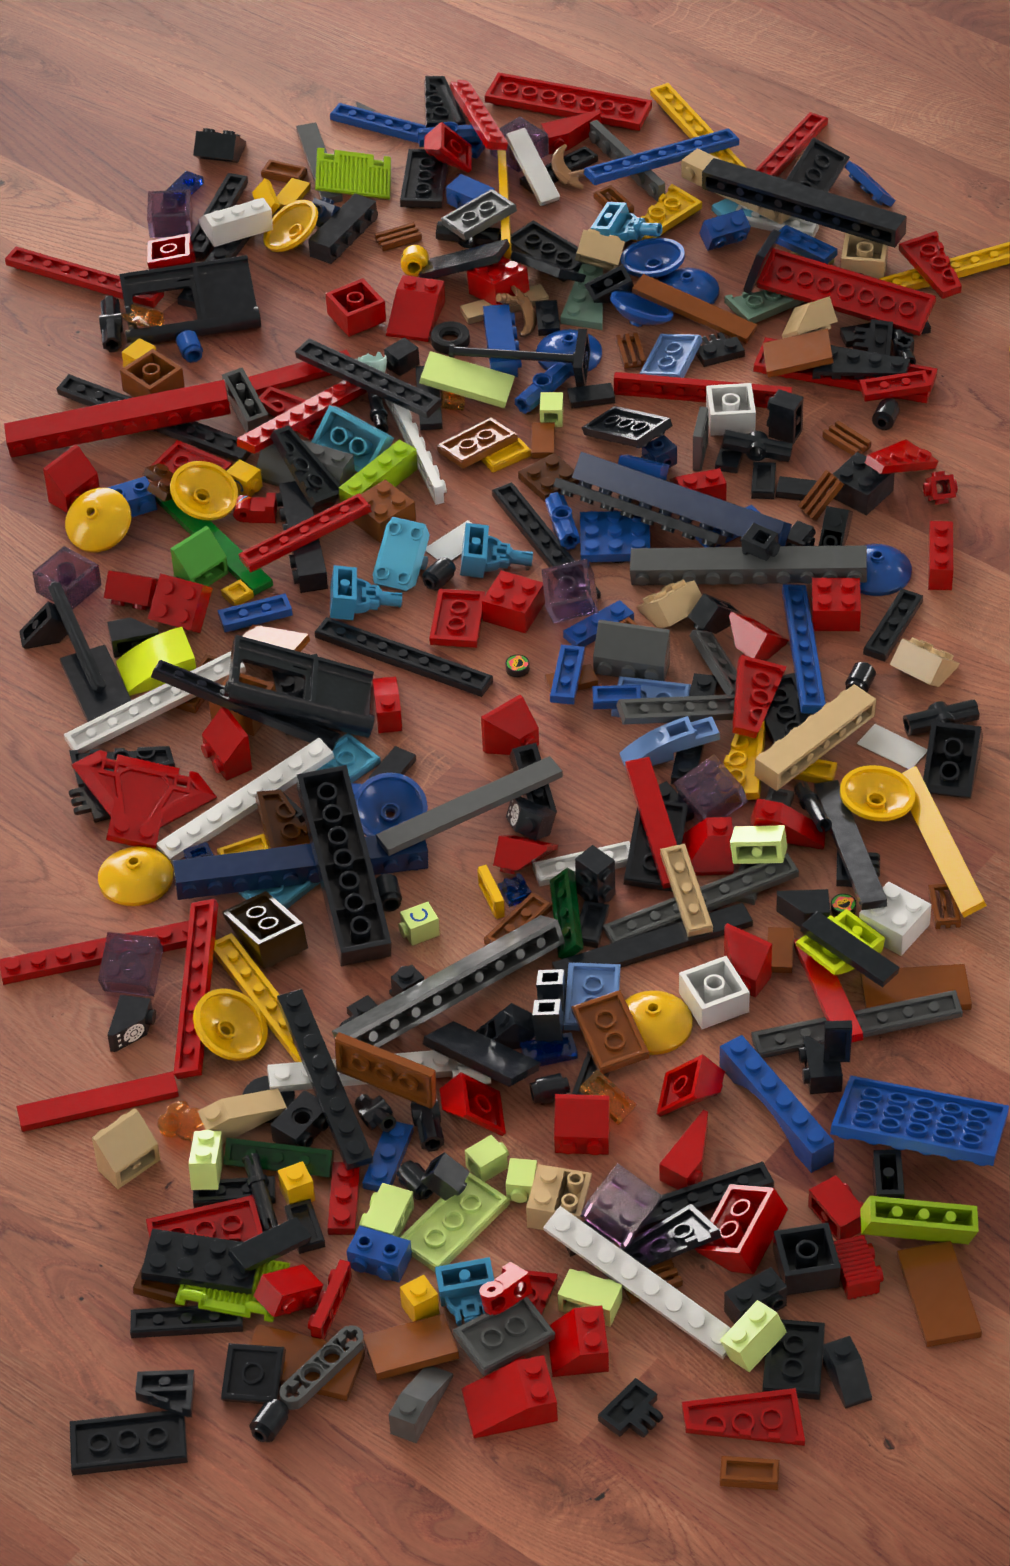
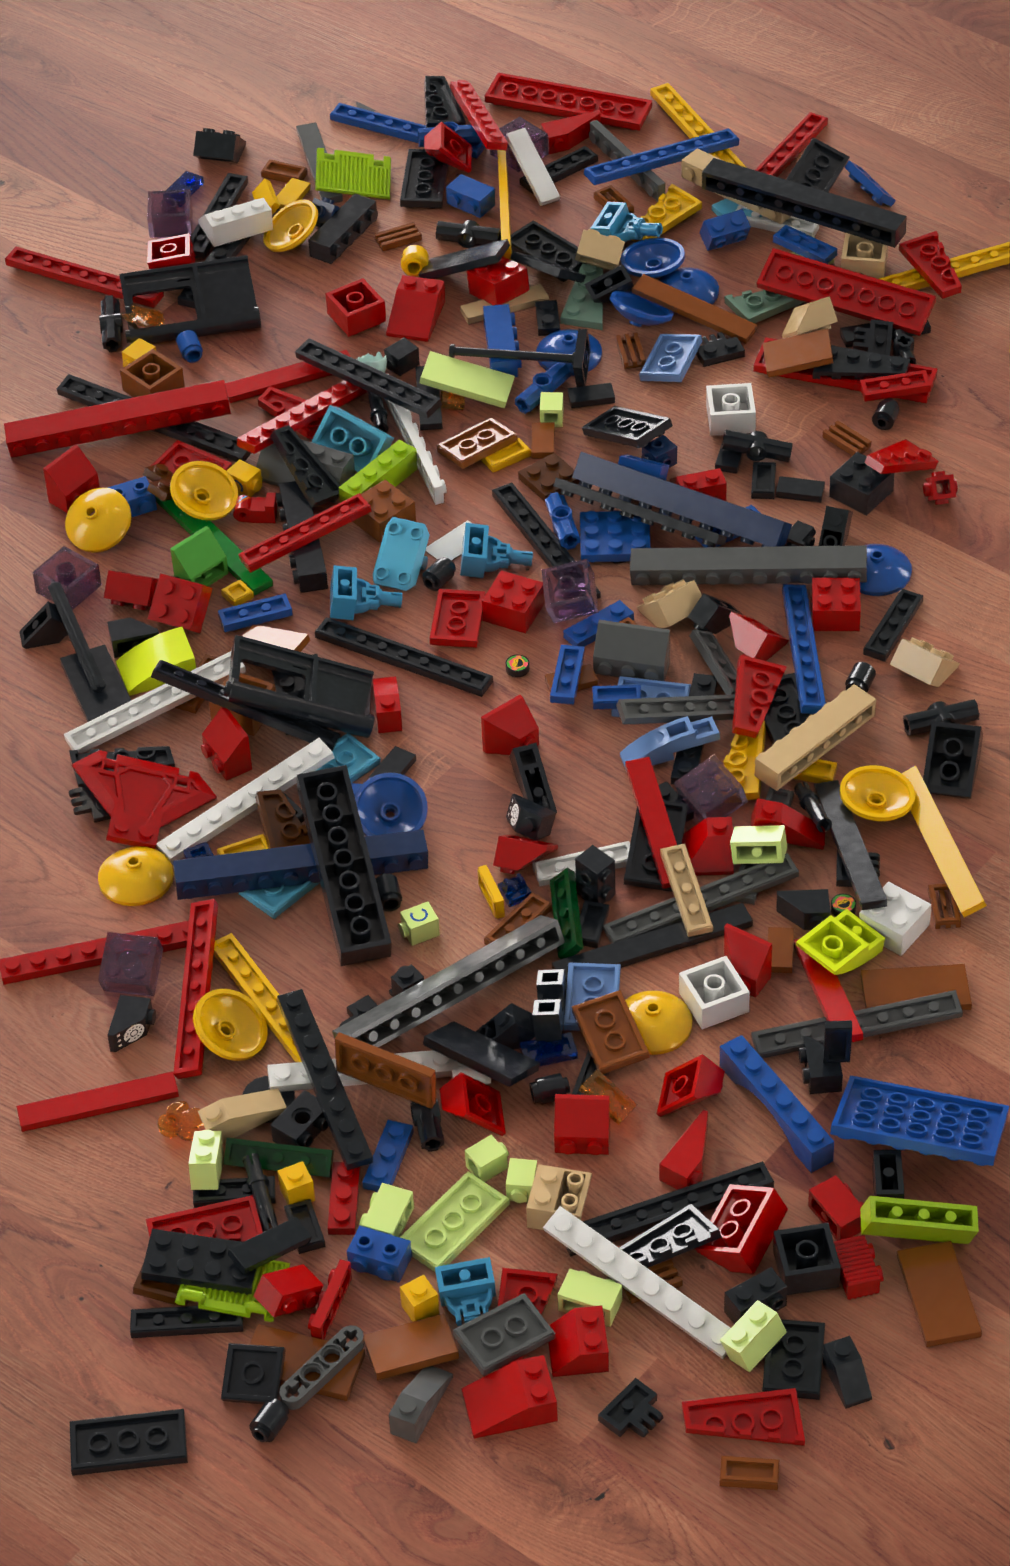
(125, 1149): tan slope -> none
(167, 1390): black wing -> none
(244, 400): dark grey brick -> none
(266, 929): dark brown slope -> none
(375, 1112): black axle -> none
(410, 1176): black brick -> none
(445, 1177): black brick -> none
(449, 328): black tyre -> none
(469, 805): dark grey tile -> none
(478, 214): dark grey tile -> none
(505, 1289): red leg -> none
(525, 306): medium nougat piece -> none
(562, 171): medium nougat piece -> none
(621, 1205): brick -> none
(682, 388): red plate -> none
(700, 438): dark grey tile -> none
(760, 260): black tile -> none
(760, 542): black brick -> none
(785, 416): black brick -> none
(819, 493): dark orange tile -> none
(850, 949): black tile -> none
(892, 746): white sticker -> none
(940, 555): red brick -> none

